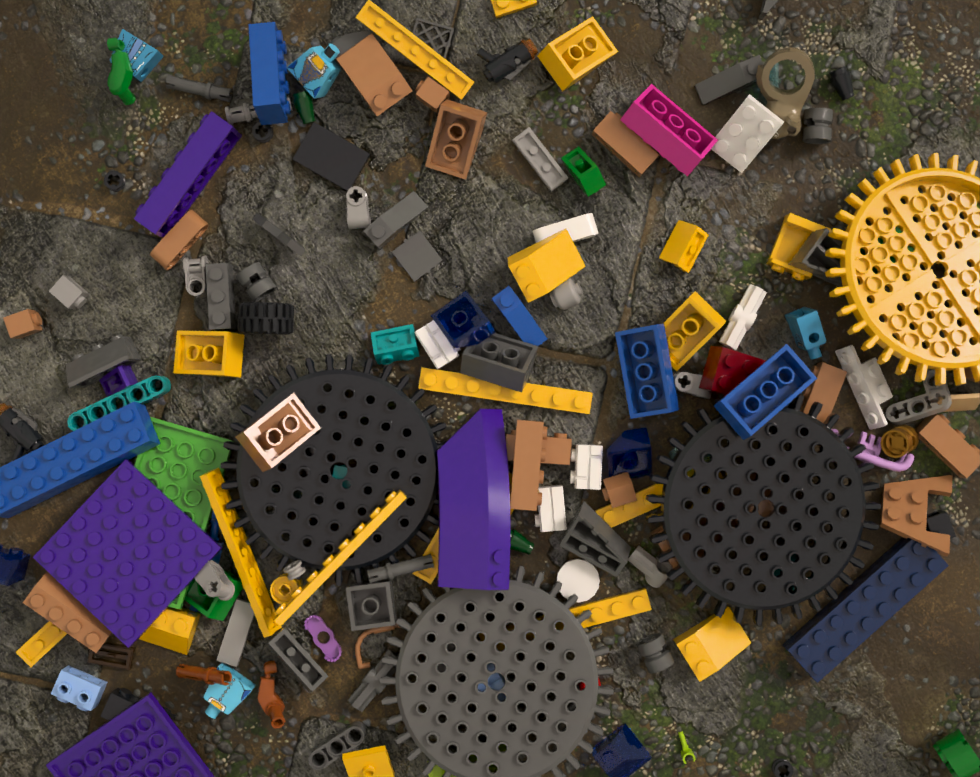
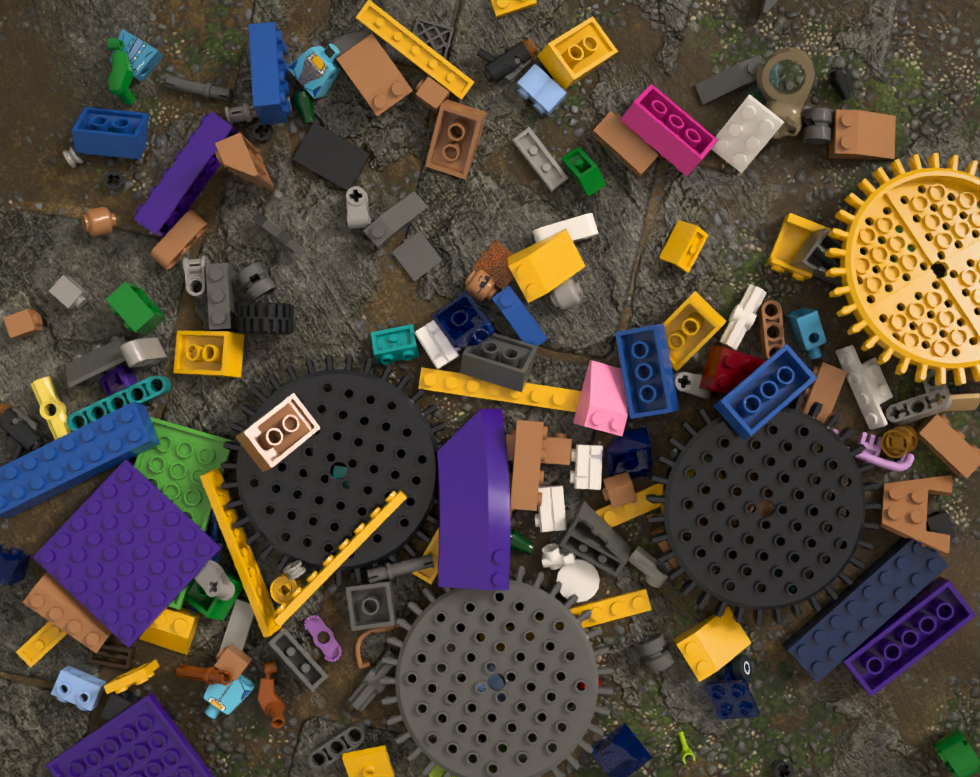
(47, 396): none -> light yellow piece
(73, 157): none -> light grey bush
(98, 221): none -> medium nougat head
(111, 133): none -> blue slope
(134, 676): none -> yellow plate
(135, 308): none -> green brick
(143, 352): none -> light grey beam
(232, 660): none -> medium nougat brick
(243, 160): none -> medium nougat slope
(480, 285): none -> medium nougat head
(496, 264): none -> clear orange piece
(541, 90): none -> light blue brick
(556, 557): none -> white plate
(603, 399): none -> bright pink slope
(731, 692): none -> clear blue plate
(774, 321): none -> medium nougat beam
(862, 135): none -> medium nougat slope
(908, 635): none -> dark purple brick

